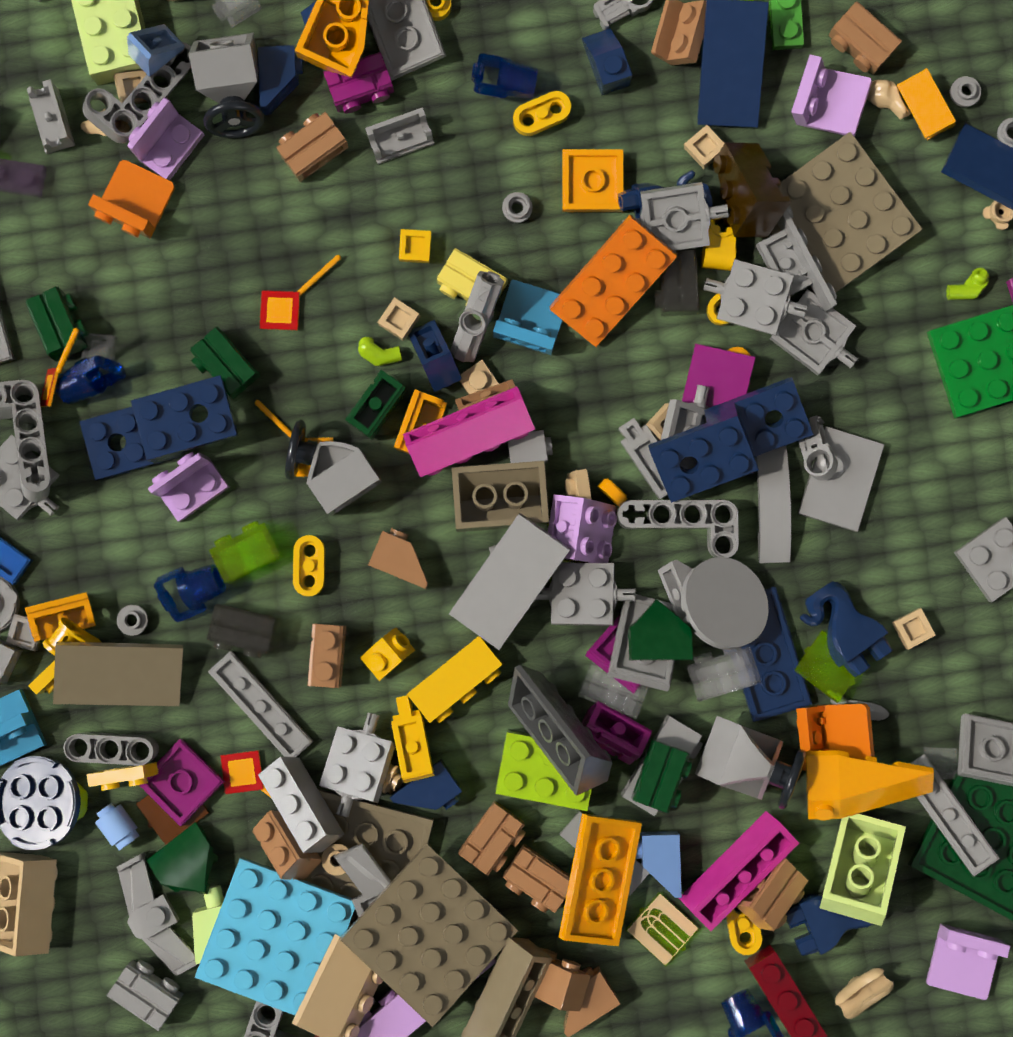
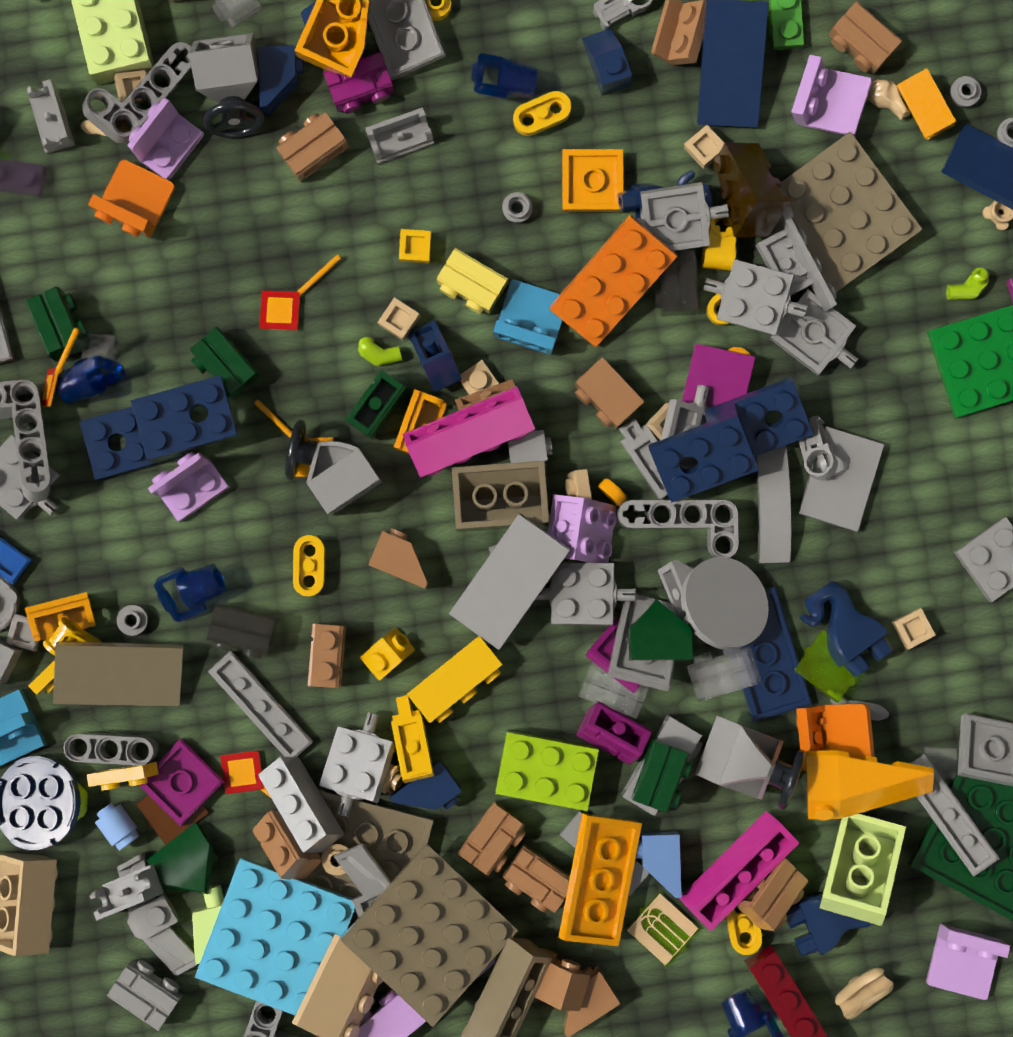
(127, 891): none -> light grey hinge
(153, 47): medium blue slope -> none
(245, 552): clear neon green brick -> none
(482, 303): light grey piece -> none
(558, 731): dark grey slope -> none
(608, 394): none -> medium nougat brick

